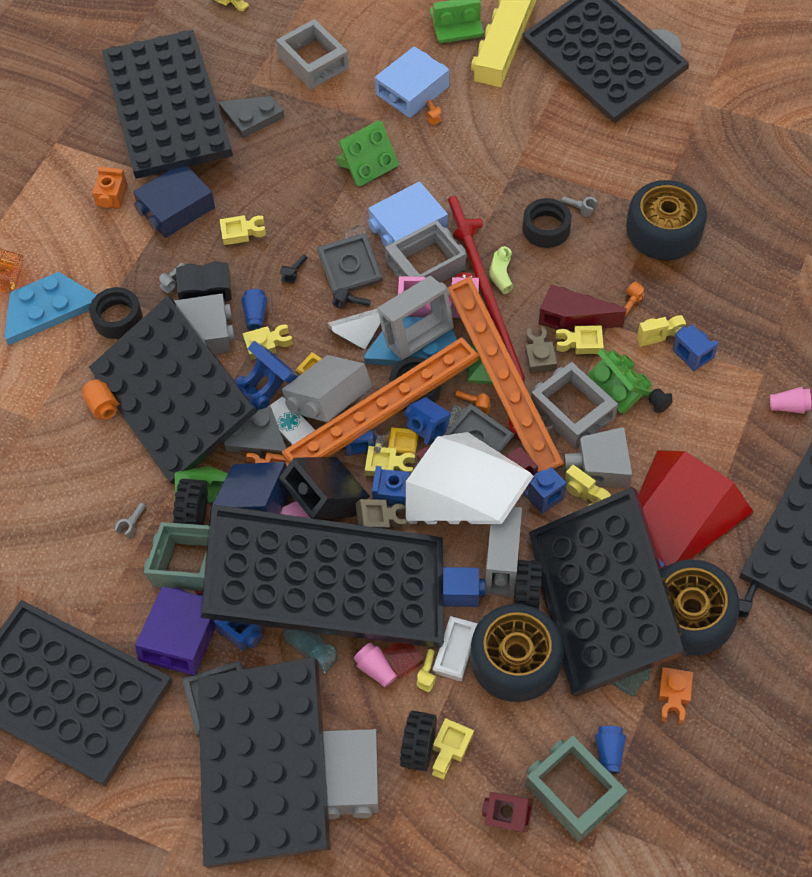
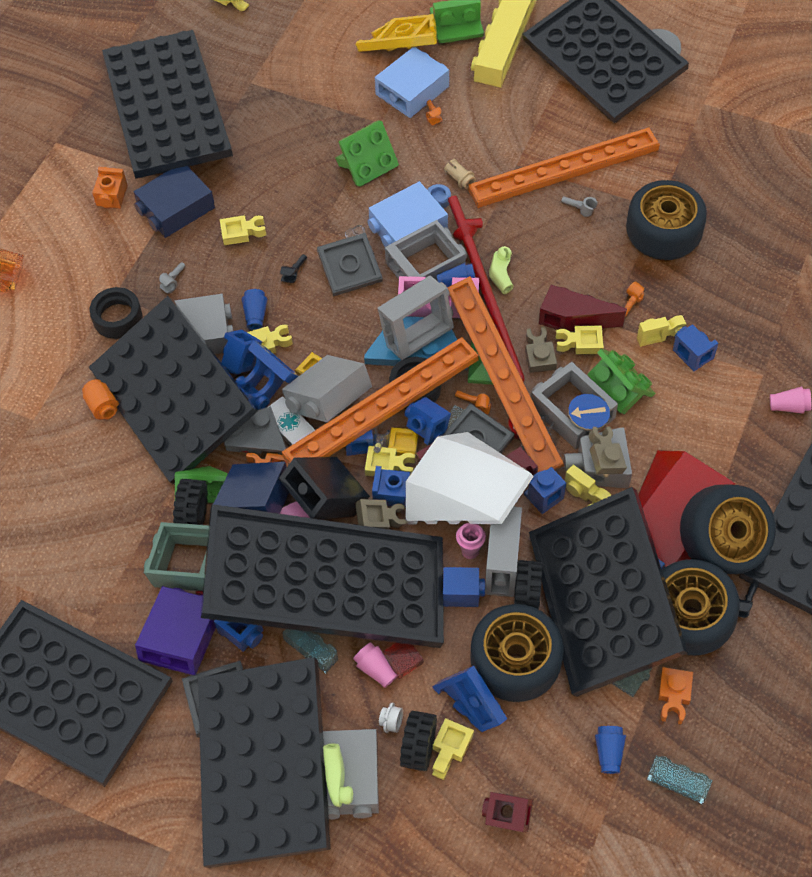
(44, 306): dark azure wing -> none
(121, 524): light grey hand -> none
(203, 280): black brick -> none
(235, 353): none -> blue brick
(251, 113): dark grey wing -> none
(313, 73): light grey window -> none
(335, 776): none -> yellowish green arm
(343, 296): black hand -> none
(357, 328): white slope -> none
(391, 718): none -> white plate
(402, 33): none -> yellow wing
(425, 679): light yellow hand -> none
(440, 193): none -> medium blue tile
(456, 650): white tile -> none
(459, 271): none -> blue cone
(460, 174): none -> tan pin
(470, 539): none -> bright pink cone
(472, 698): none -> blue wing
(546, 207): black tyre -> none
(563, 167): none -> orange tile
(583, 825): sand green window -> none
(589, 412): none -> blue piece
(606, 455): none -> dark tan plate
(660, 400): black piece -> none
(680, 779): none -> clear light blue piece
(728, 528): none -> wheel

